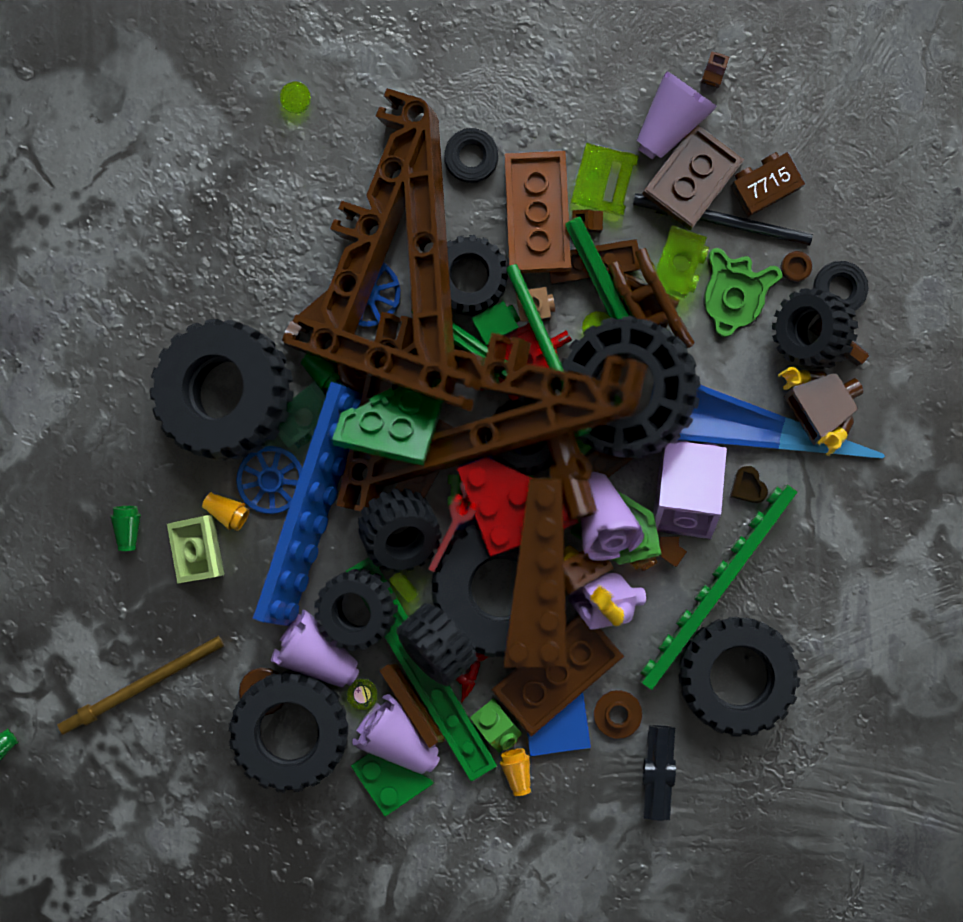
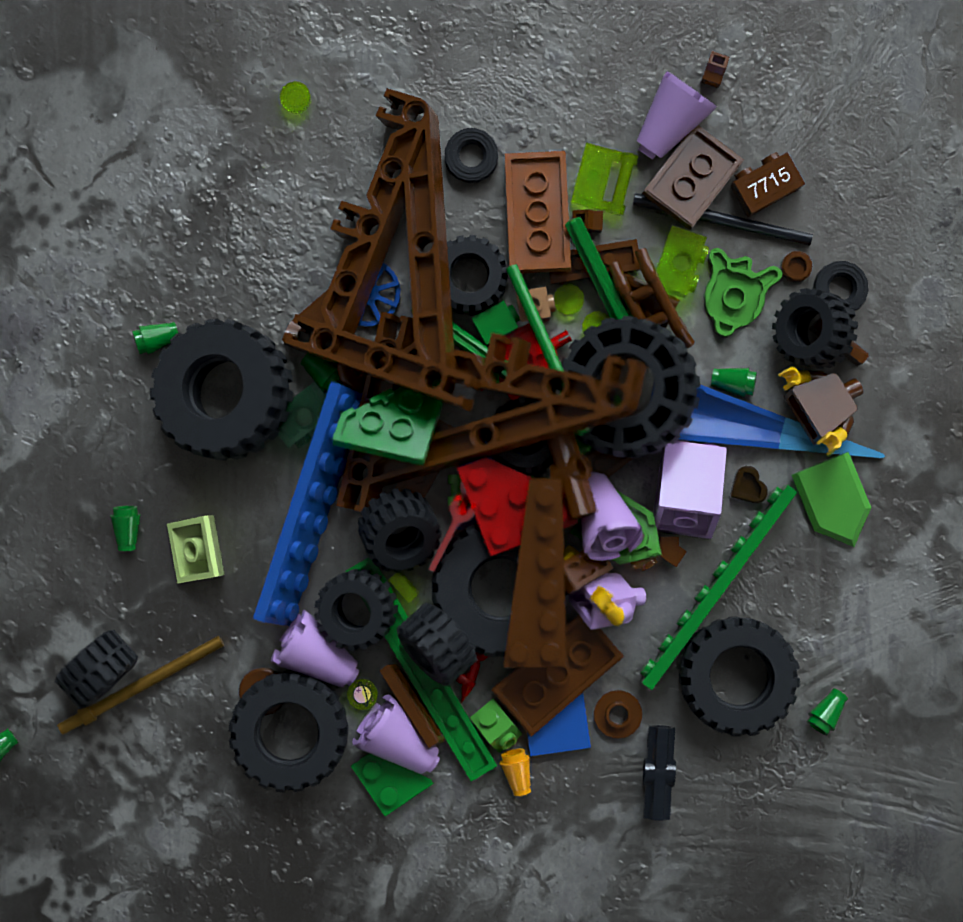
(96, 669): none -> black tyre
(154, 337): none -> green cone
(226, 511): light orange cone -> none
(269, 479): blue wheel -> none
(568, 299): none -> clear neon green tile
(735, 380): none -> green cone
(827, 713): none -> green cone
(834, 498): none -> bright green tile

